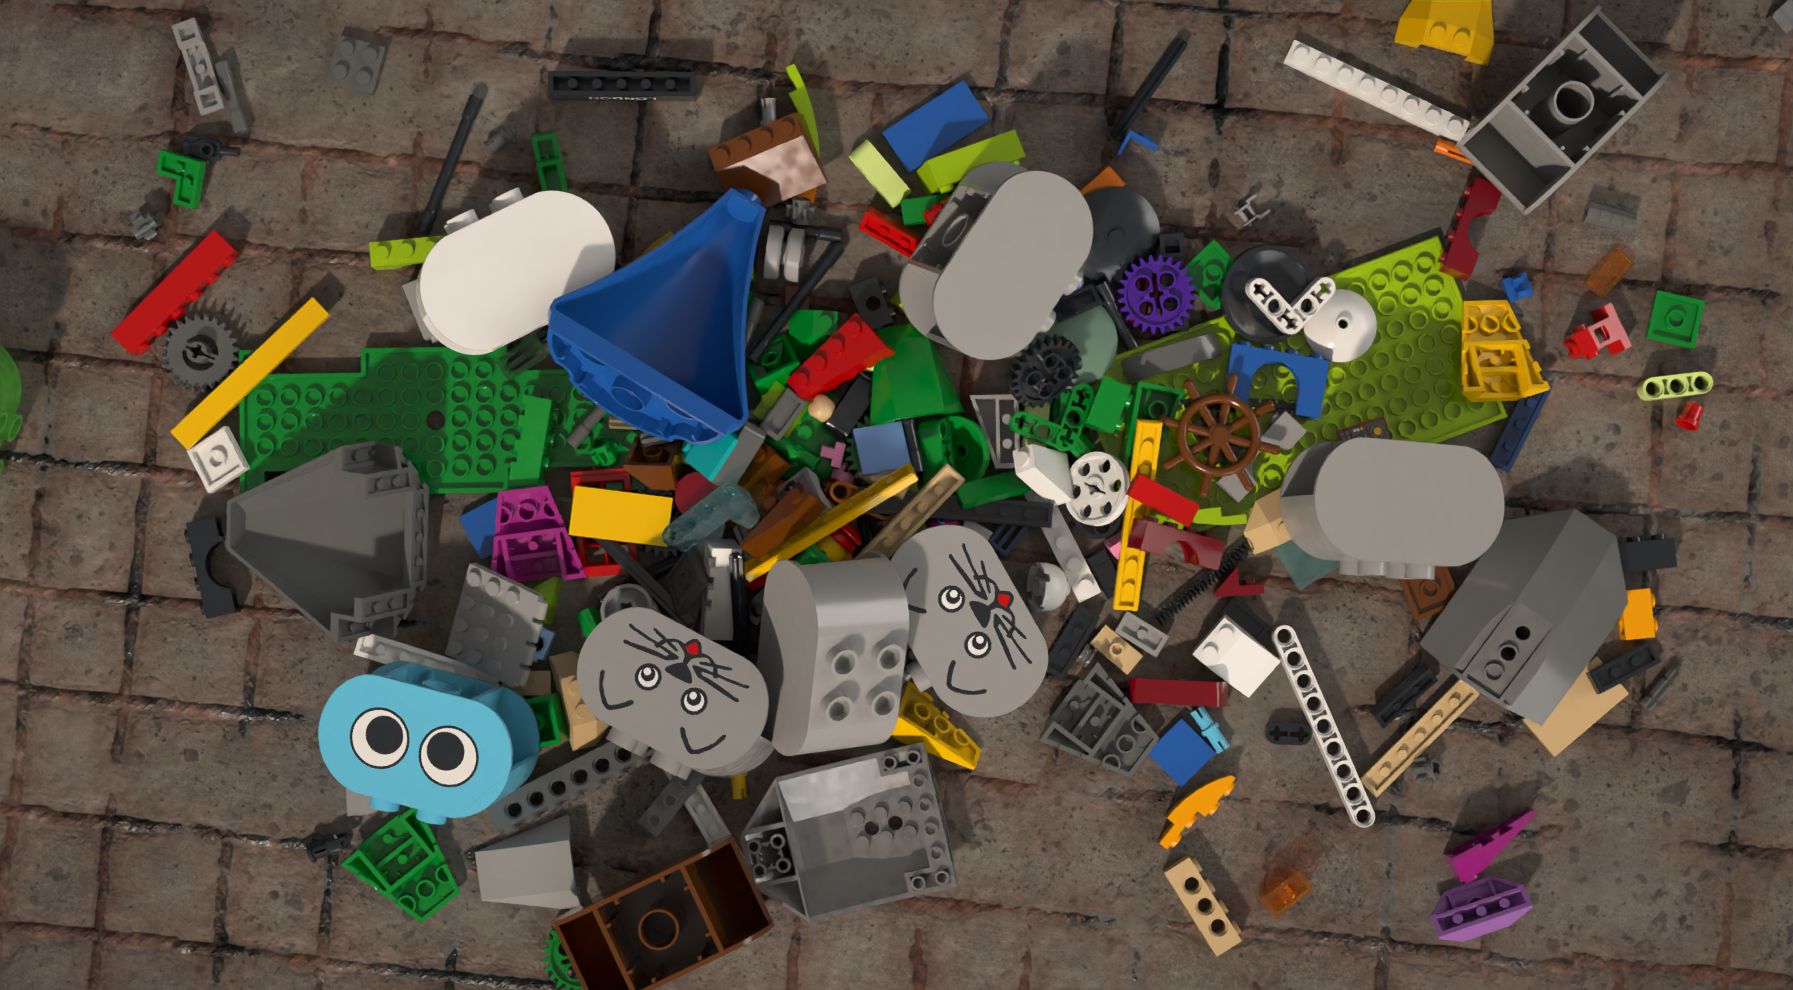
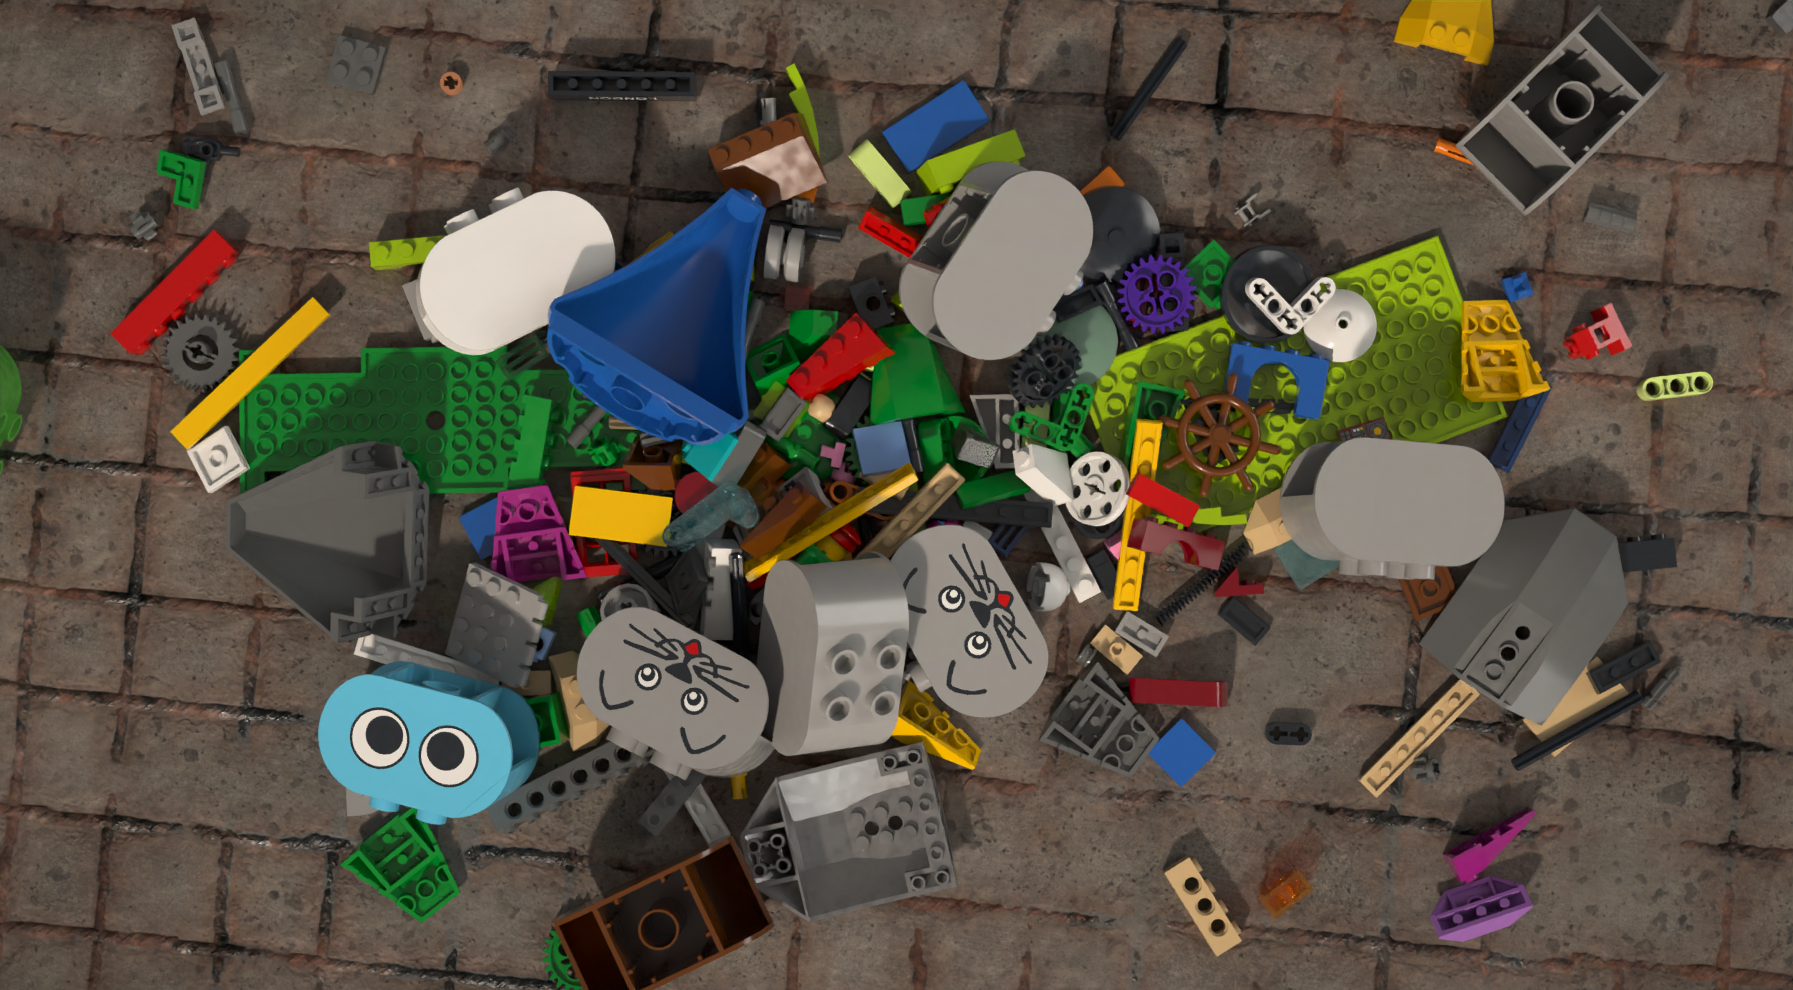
(204, 538): black arch -> none
(329, 846): black piece -> none
(446, 89): none -> nougat bush
(468, 117): black piece -> none
(531, 868): light grey wedge -> none
(549, 161): green slope -> none
(763, 343): black piece -> none
(973, 446): none -> clear smoke slope
(1071, 641): black plate -> none
(1107, 406): green brick -> none
(1139, 138): blue bracket -> none
(1171, 357): dark grey slope -> none
(1201, 799): light orange slope -> none
(1210, 729): medium azure pin -> none
(1235, 656): white slope -> none
(1282, 432): light grey arch -> none
(1331, 734): white beam -> none
(1376, 92): white plate -> none
(1403, 695): black plate -> none
(1460, 256): dark red arch -> none
(1577, 730): none -> black axle
(1609, 273): clear orange tile -> none
(1637, 617): light orange brick -> none
(1674, 319): green plate -> none
(1690, 416): red piece -> none

